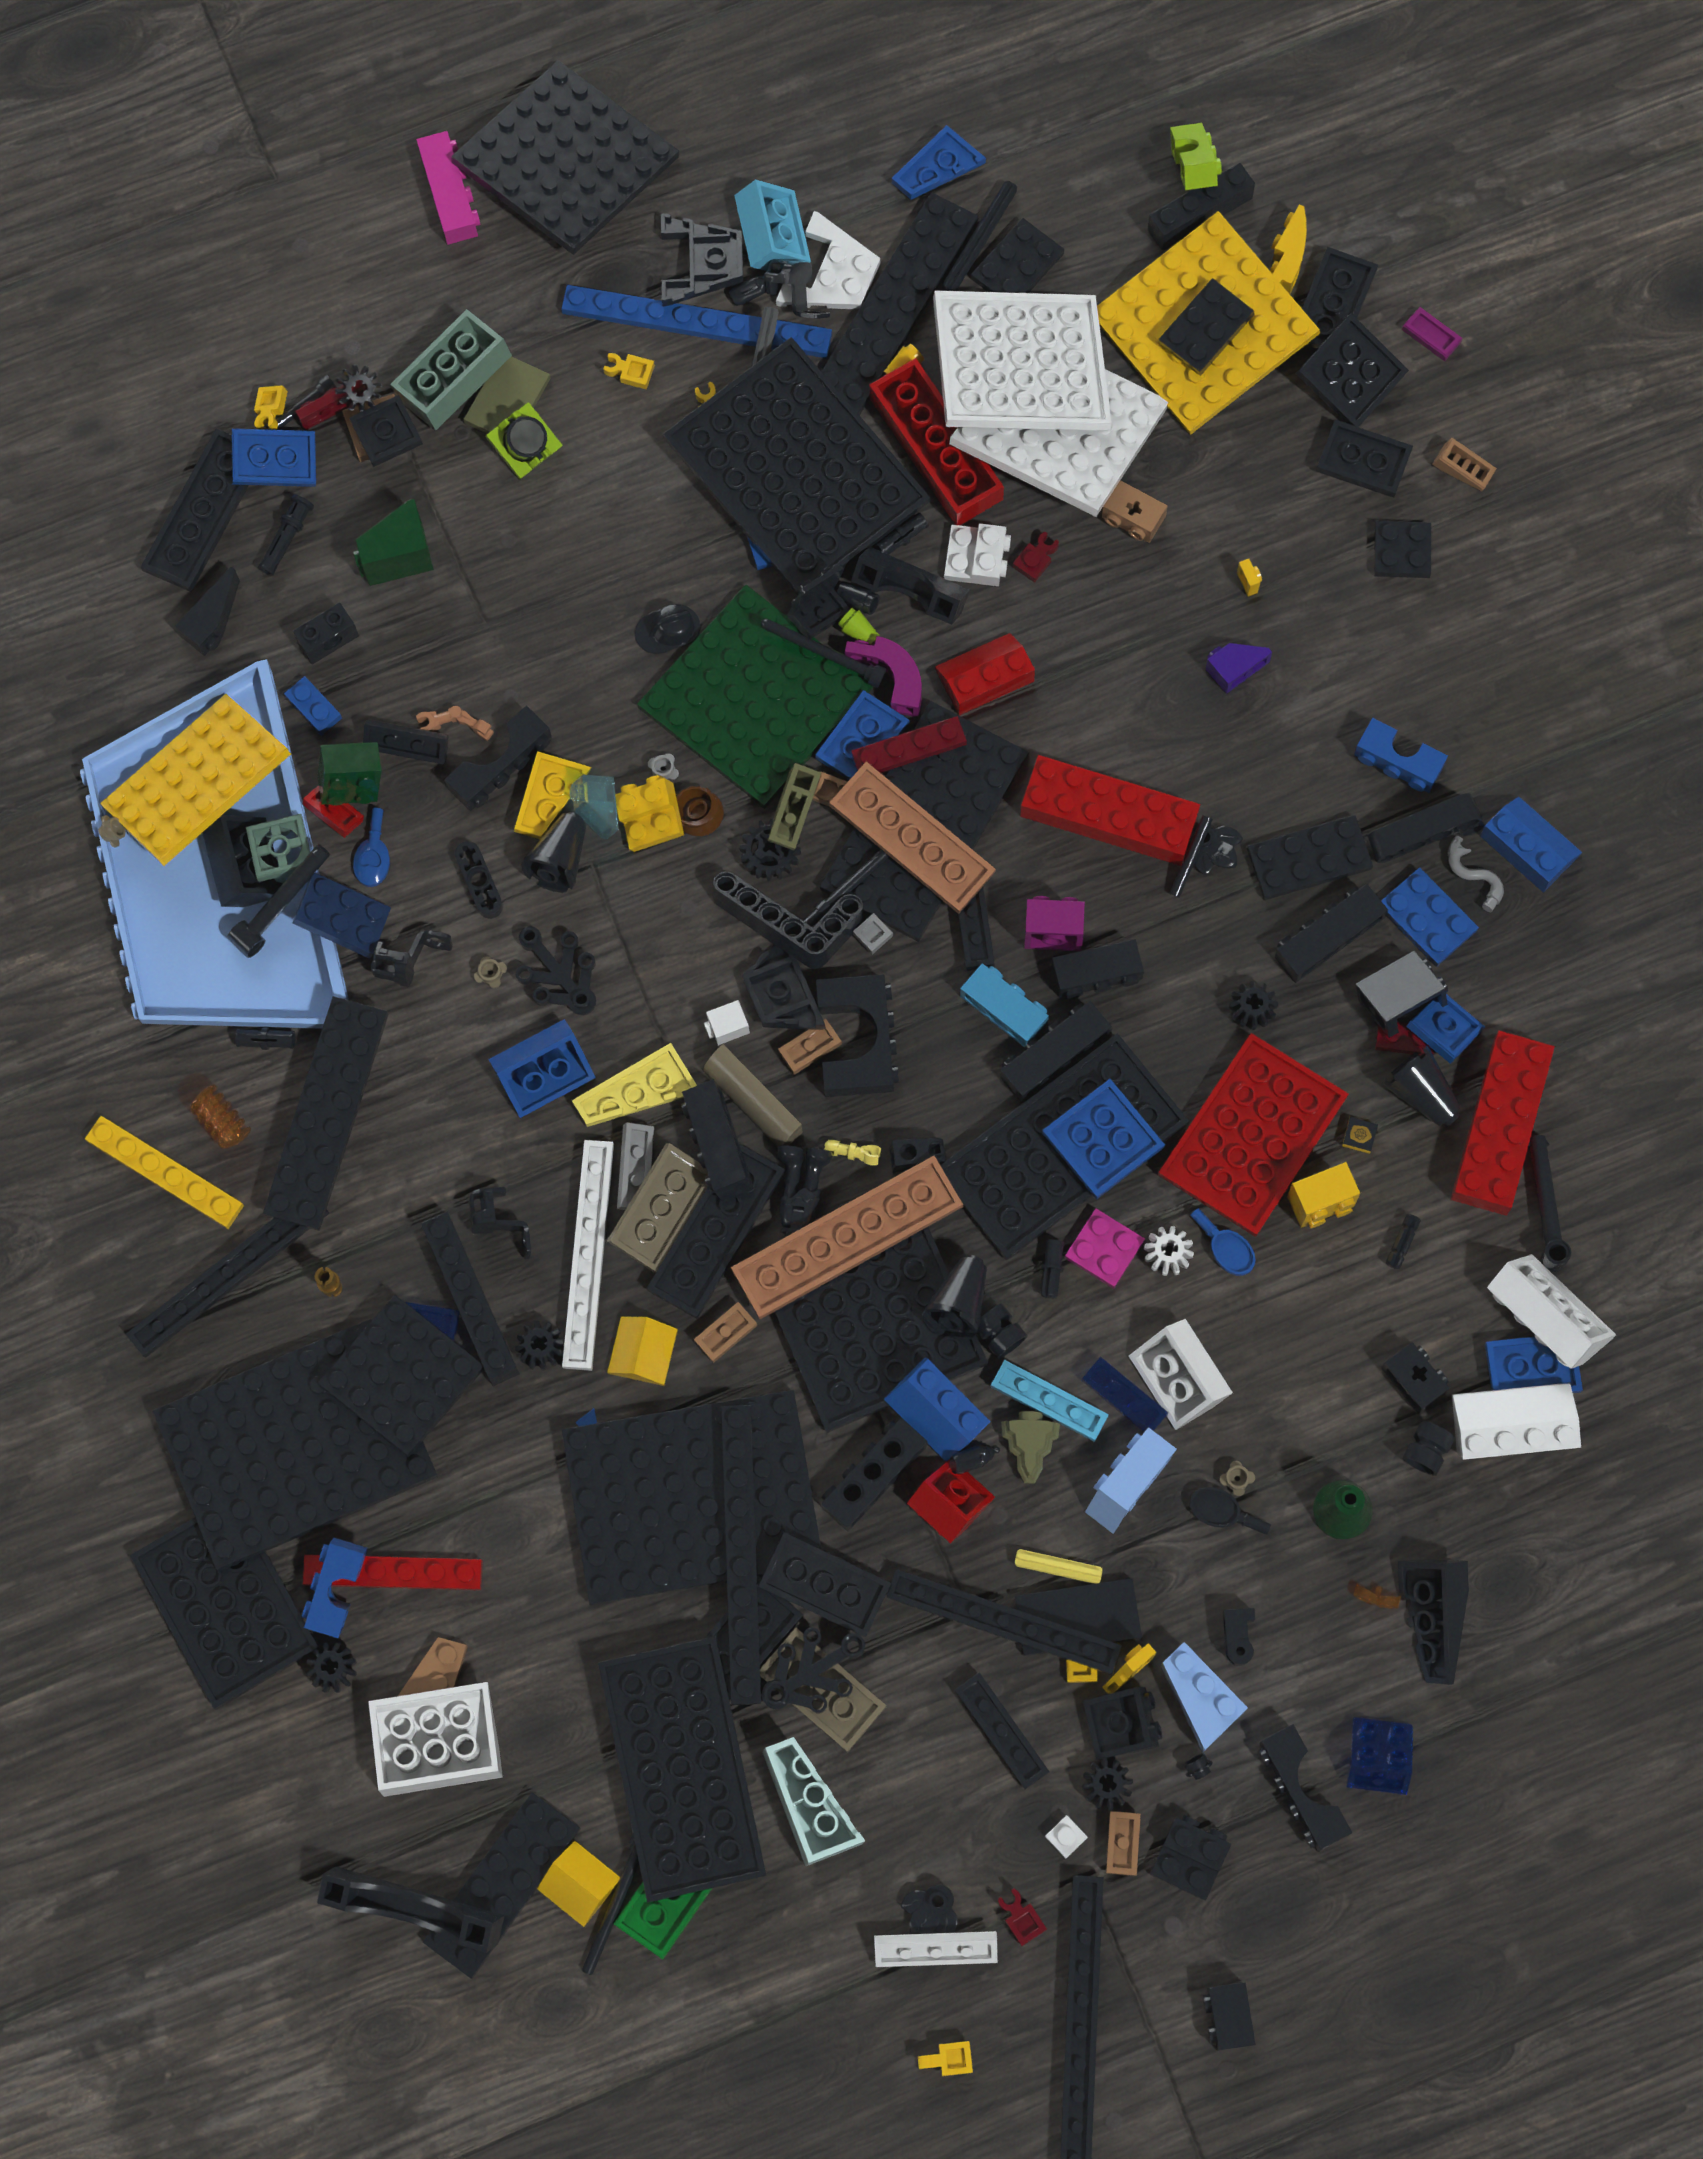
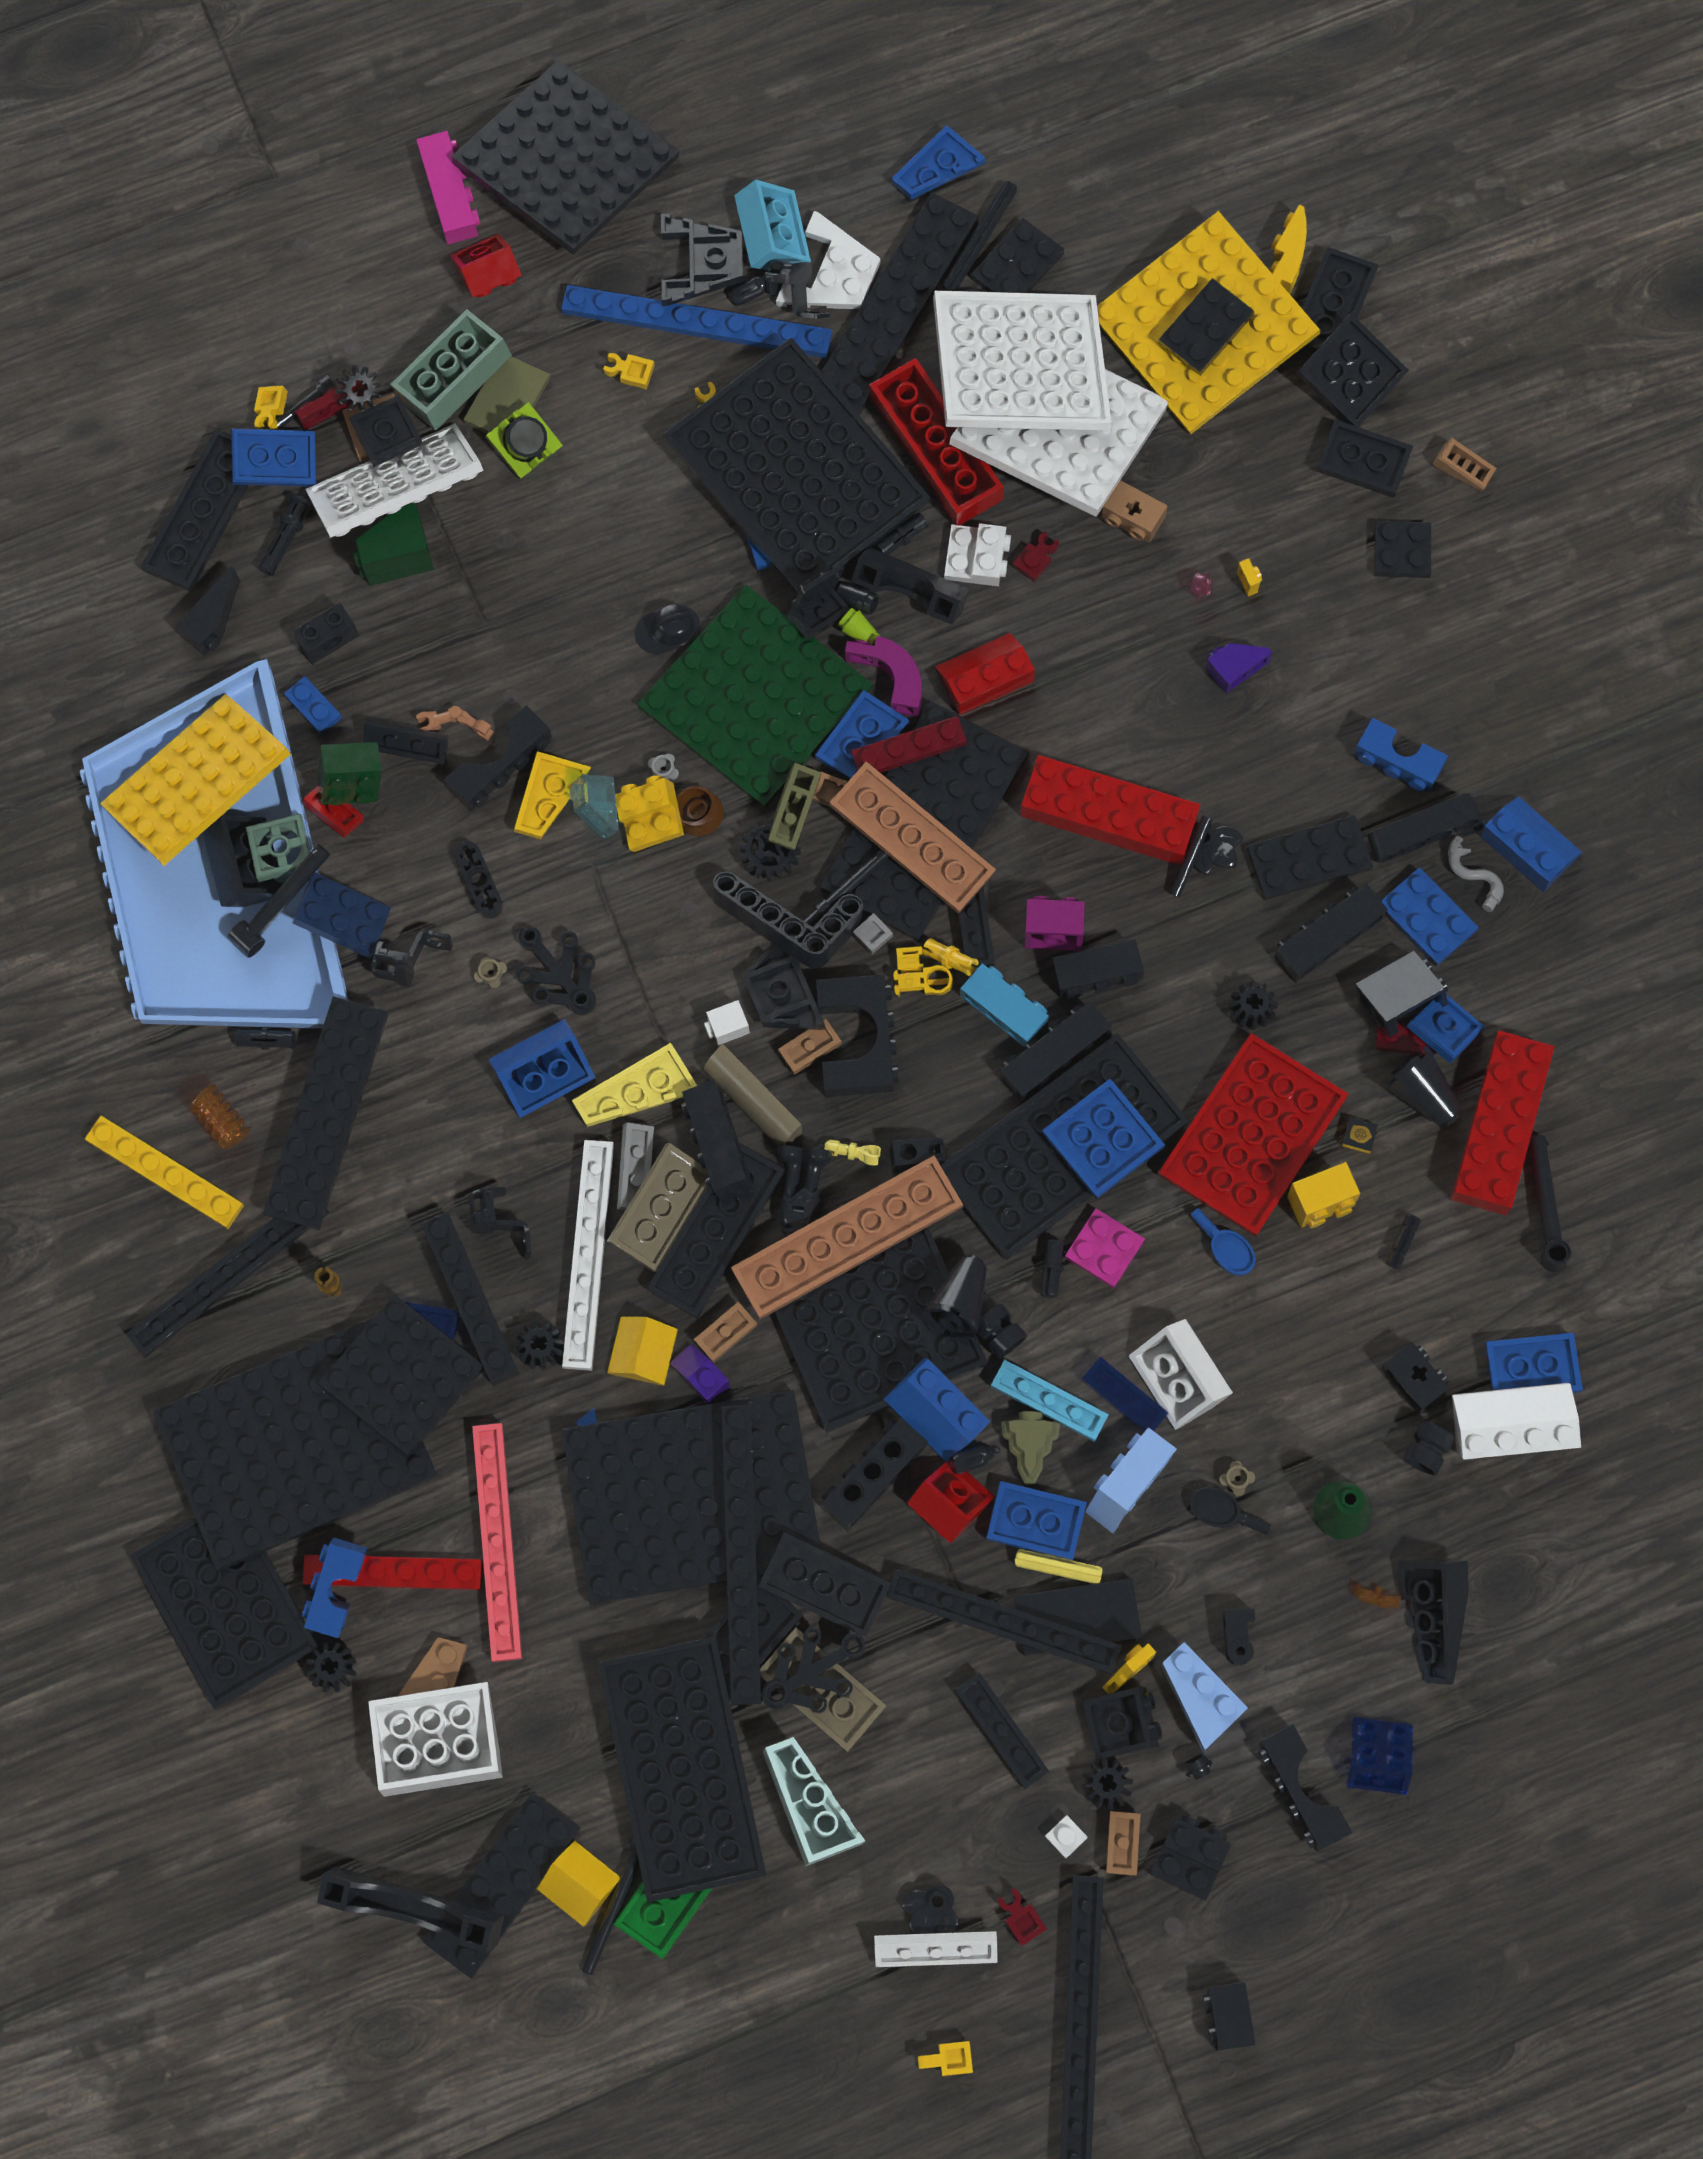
(111, 830): dark tan plate -> none
(370, 491): none -> white plate
(372, 856): blue piece -> none
(486, 265): none -> red slope
(497, 1543): none -> coral plate
(557, 854): black cone -> none
(700, 1374): none -> dark purple slope
(766, 333): dark grey axle -> none
(871, 673): black piece -> none
(904, 356): yellow cone -> none
(912, 976): none -> yellow piece
(950, 957): none -> yellow pin
(1036, 1521): none -> blue plate
(1079, 1673): yellow tile -> none
(1177, 1258): white gear -> none
(1192, 209): black brick -> none
(1196, 156): lime arch -> none
(1201, 584): none -> clear pink plate
(1432, 334): magenta tile -> none
(1550, 1311): white slope -> none

